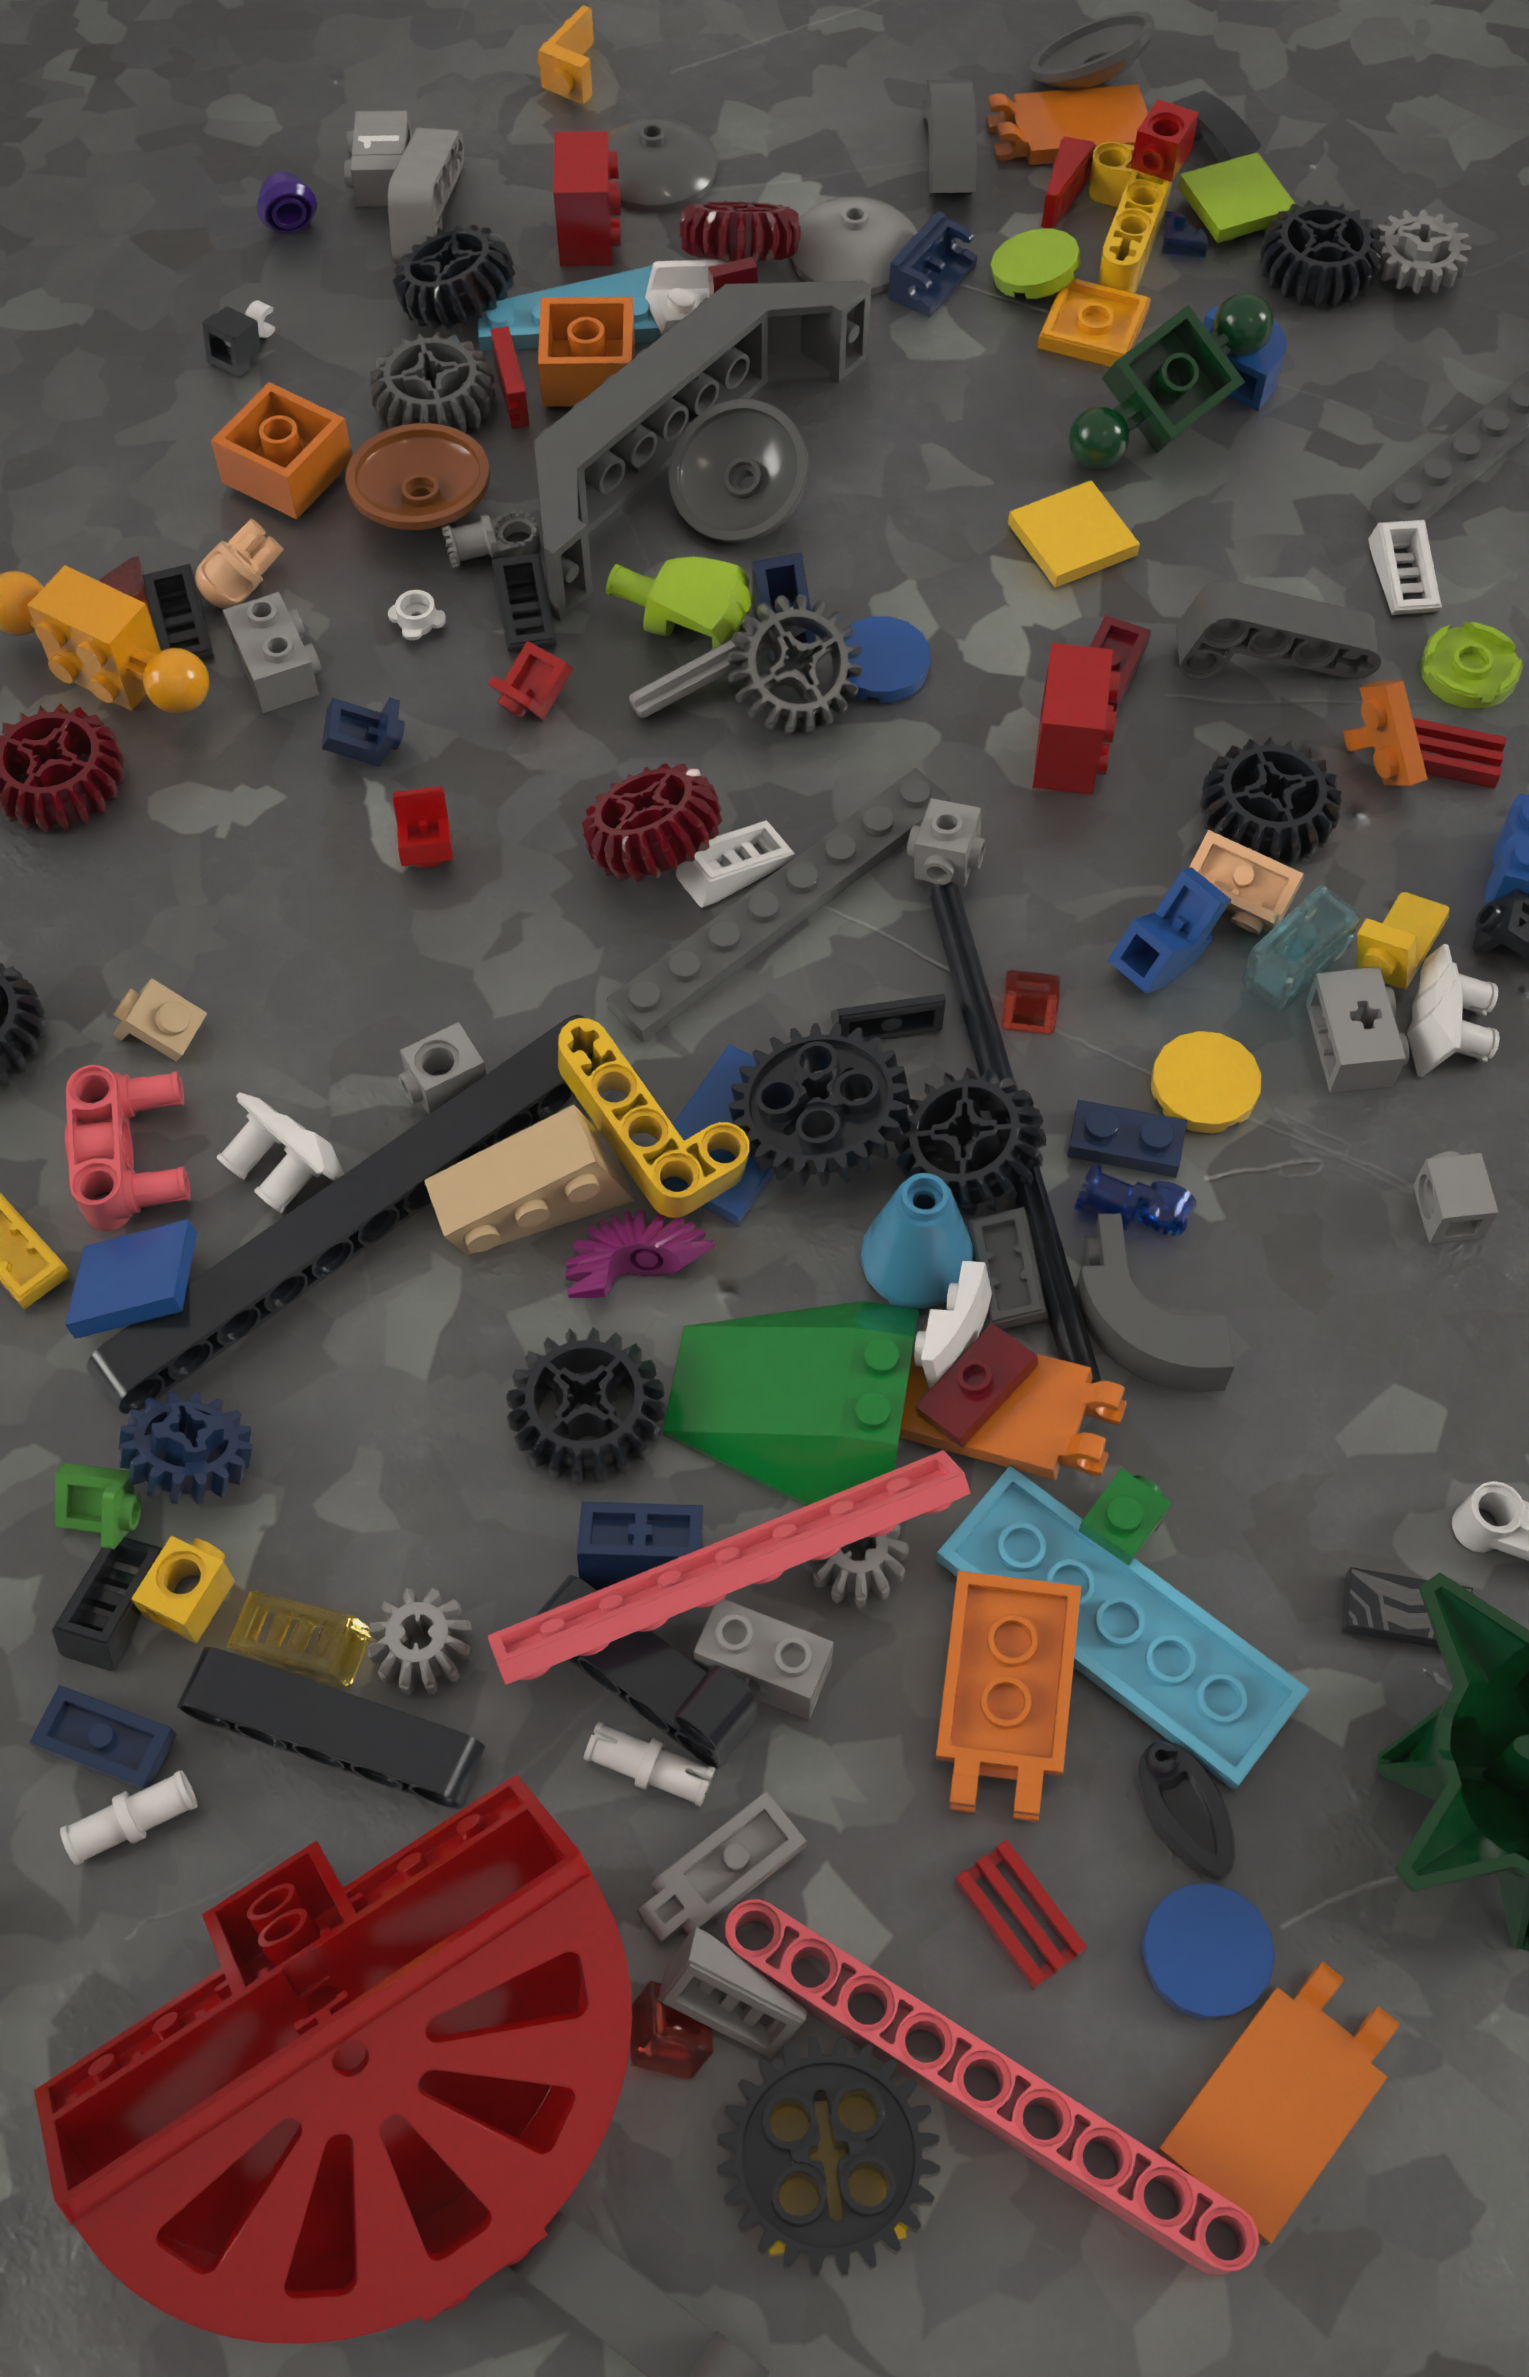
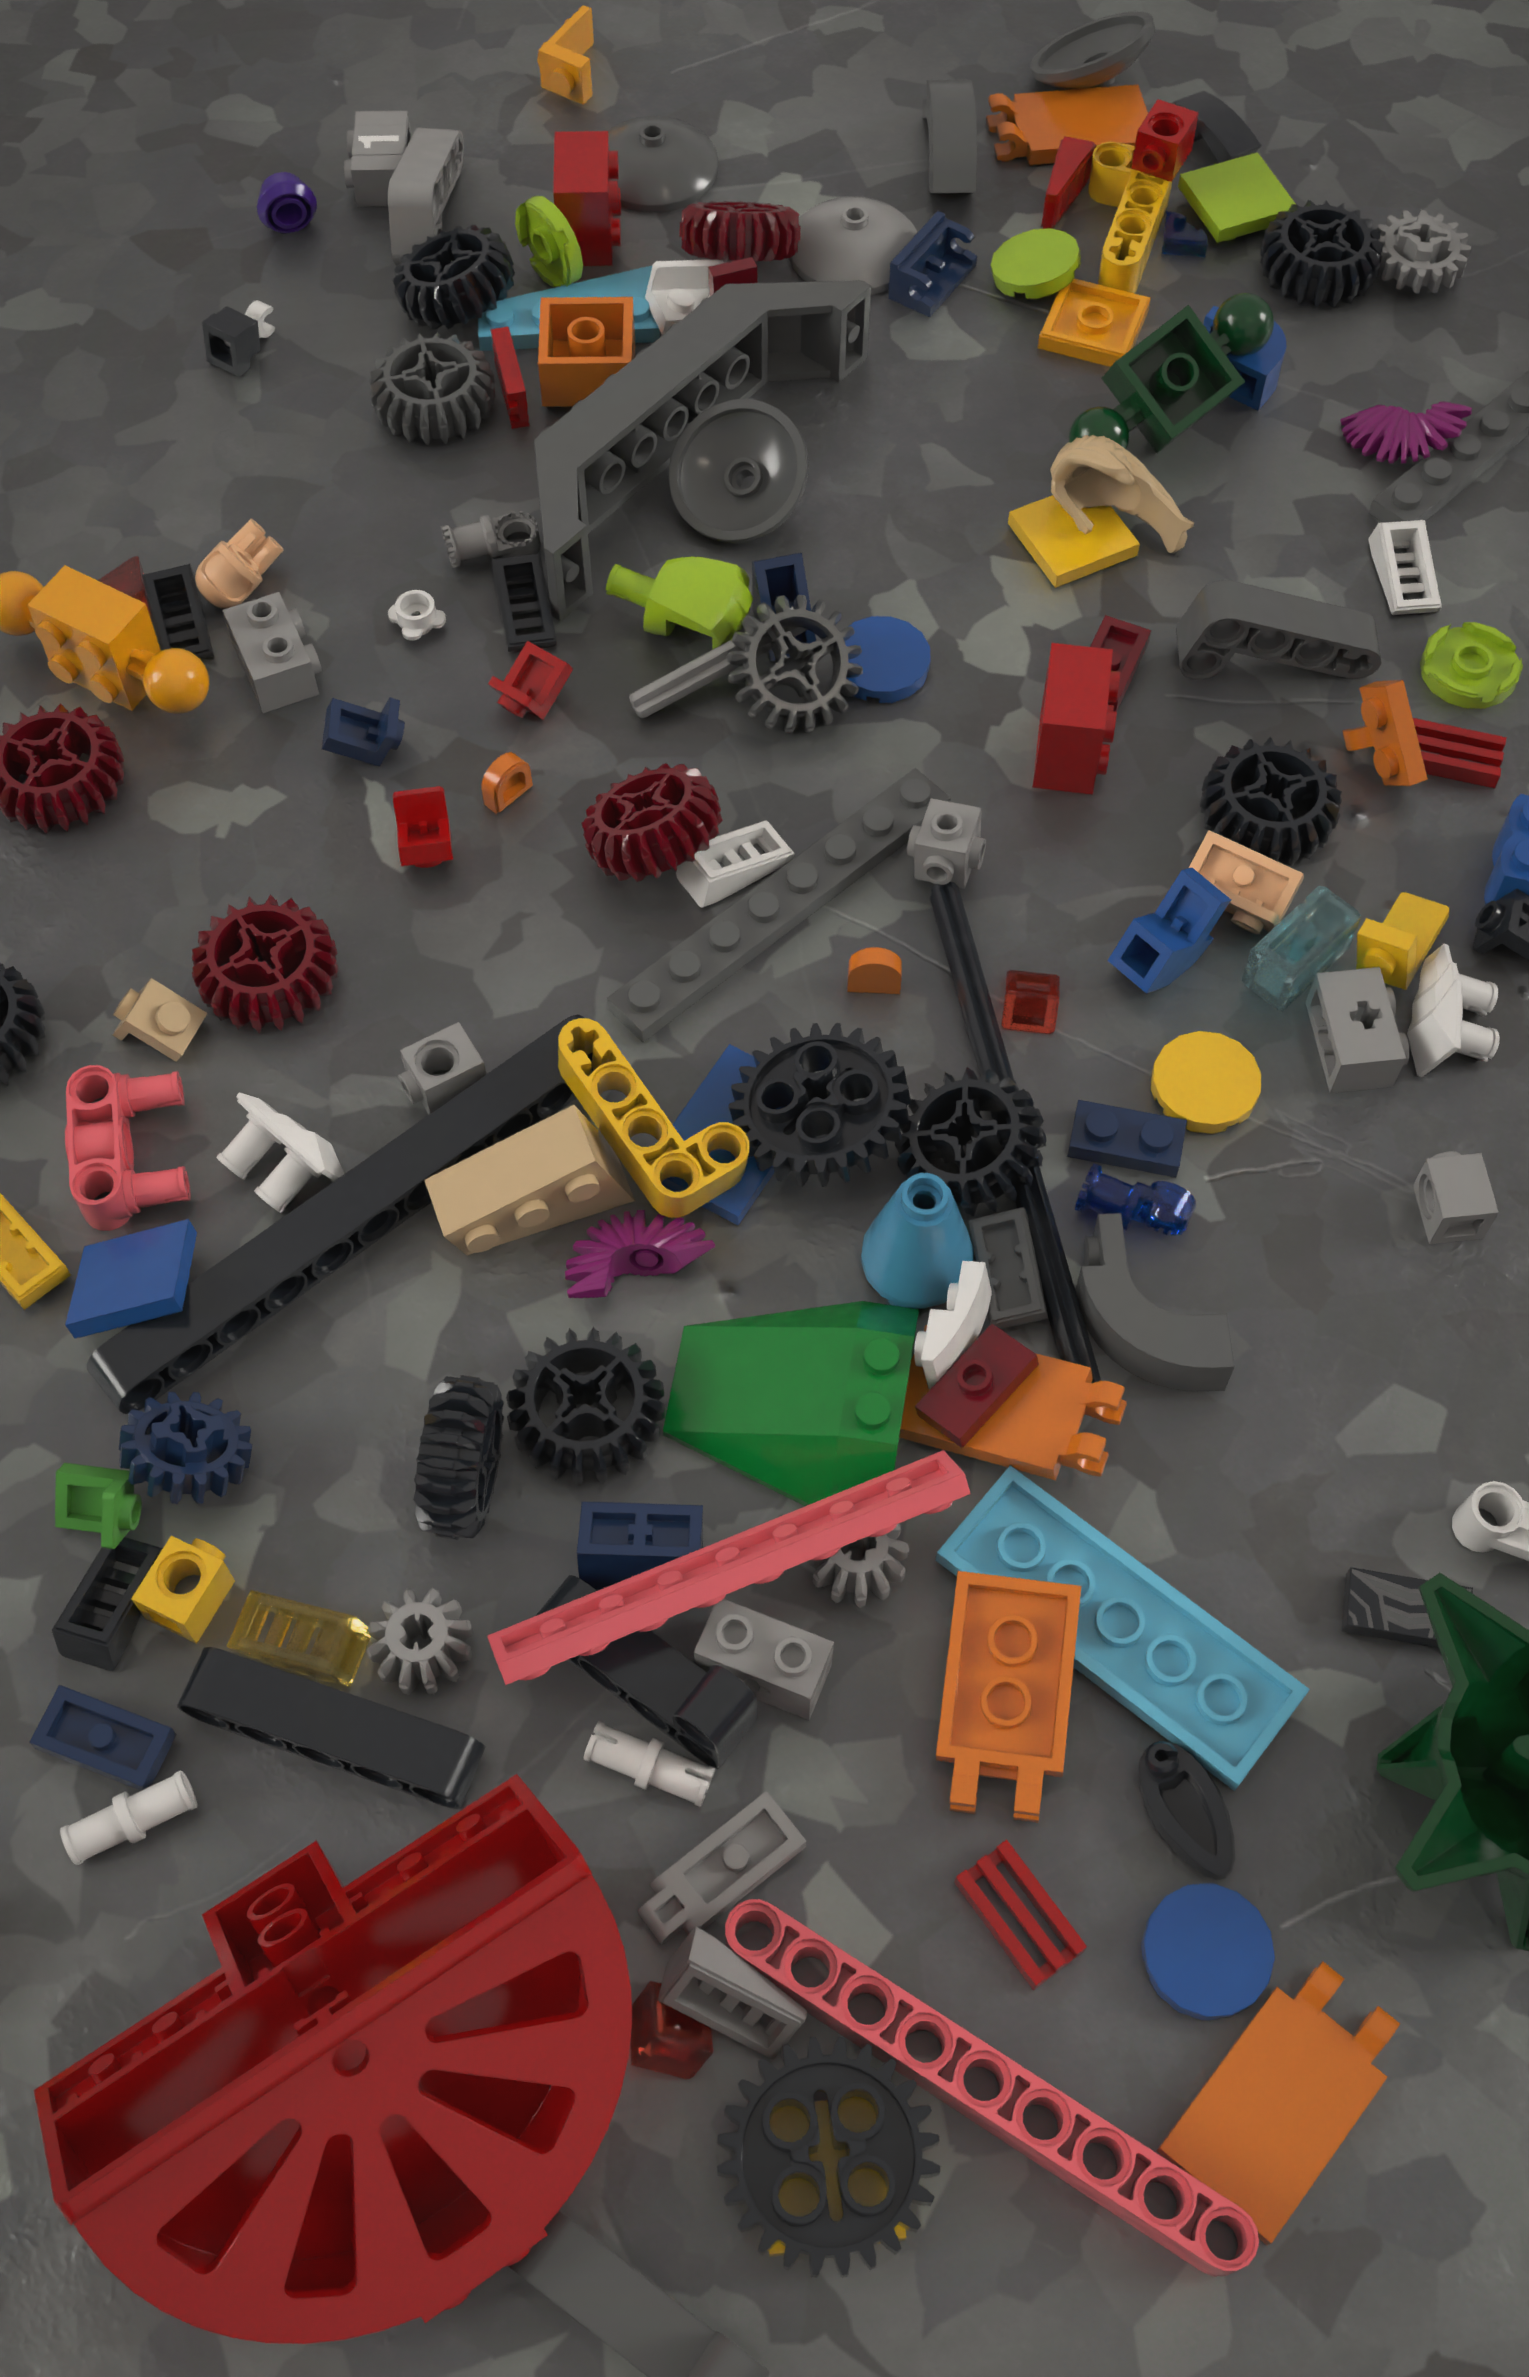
(249, 990): none -> dark red gear
(282, 450): orange brick -> none
(418, 476): dark orange dish -> none
(458, 1457): none -> black gear
(505, 781): none -> orange tile
(551, 241): none -> lime tile
(874, 971): none -> orange tile
(893, 1017): black slope -> none
(1101, 473): none -> tan hair
(1126, 1515): green bracket -> none
(1402, 433): none -> magenta hair

